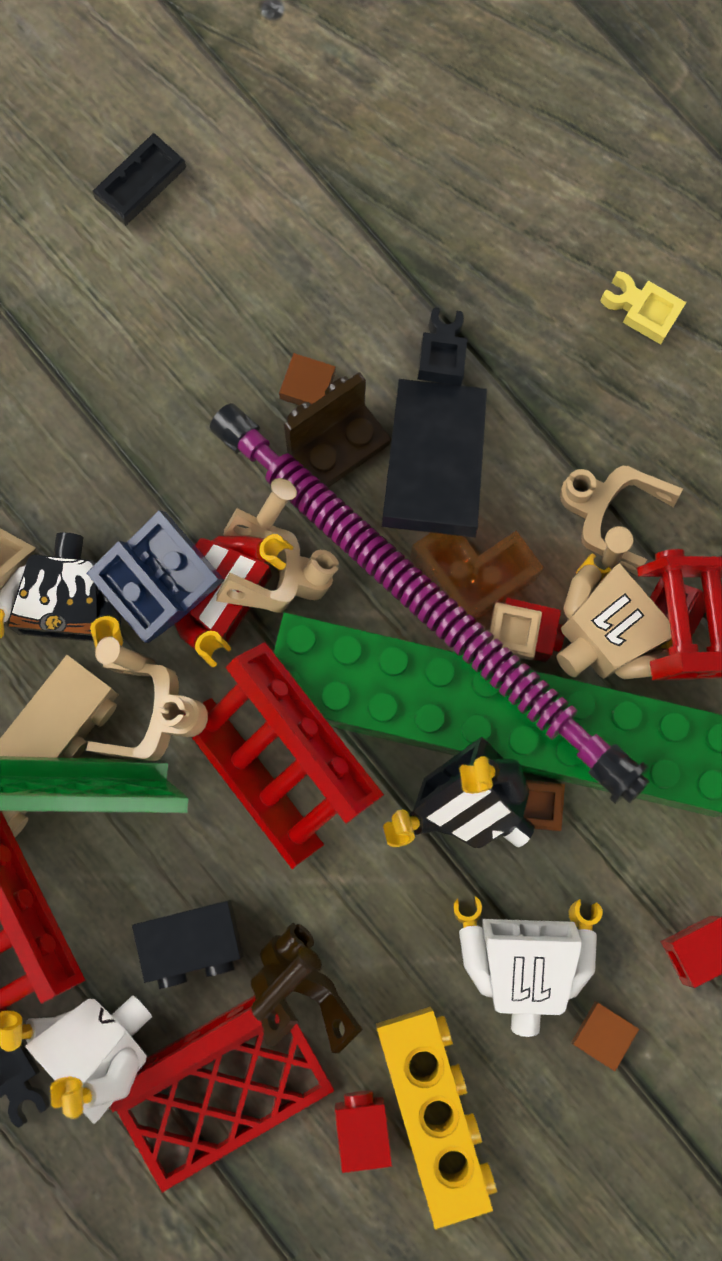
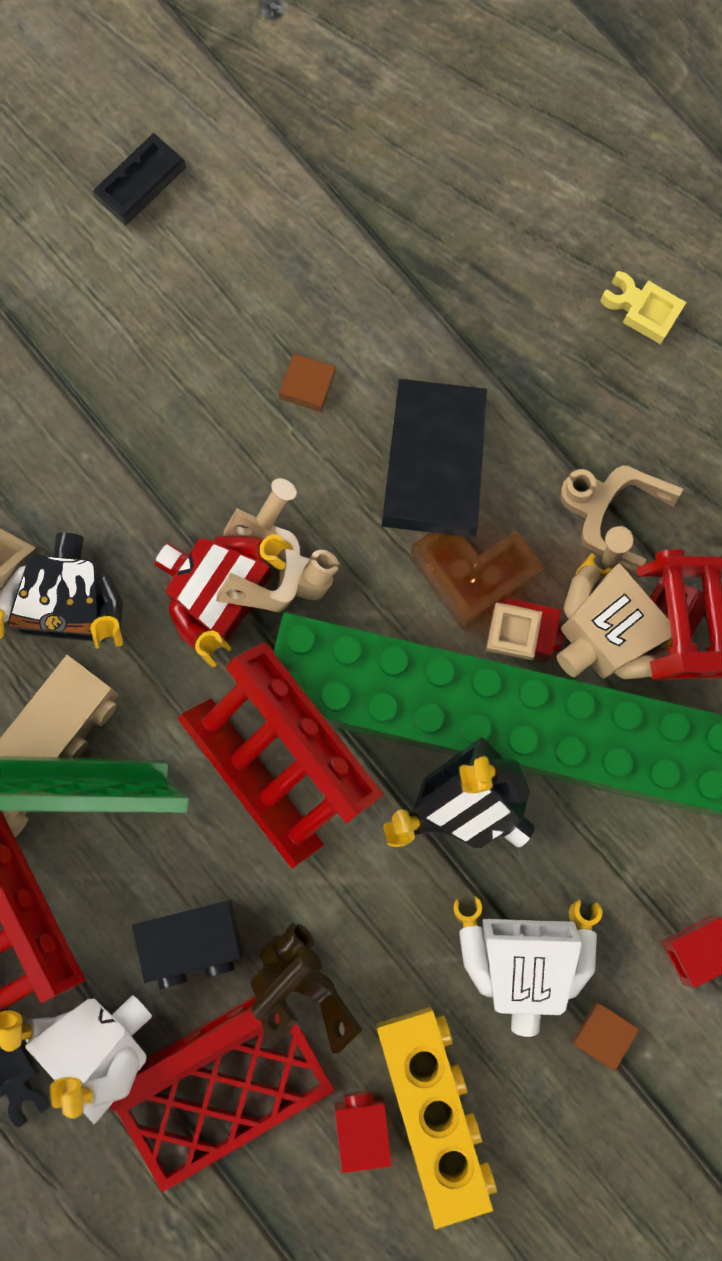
(155, 577): slope -> none
(168, 707): tan piece -> none
(335, 431): dark brown bracket -> none
(380, 559): magenta hose -> none
(443, 351): black plate -> none
(545, 805): dark orange tile -> none

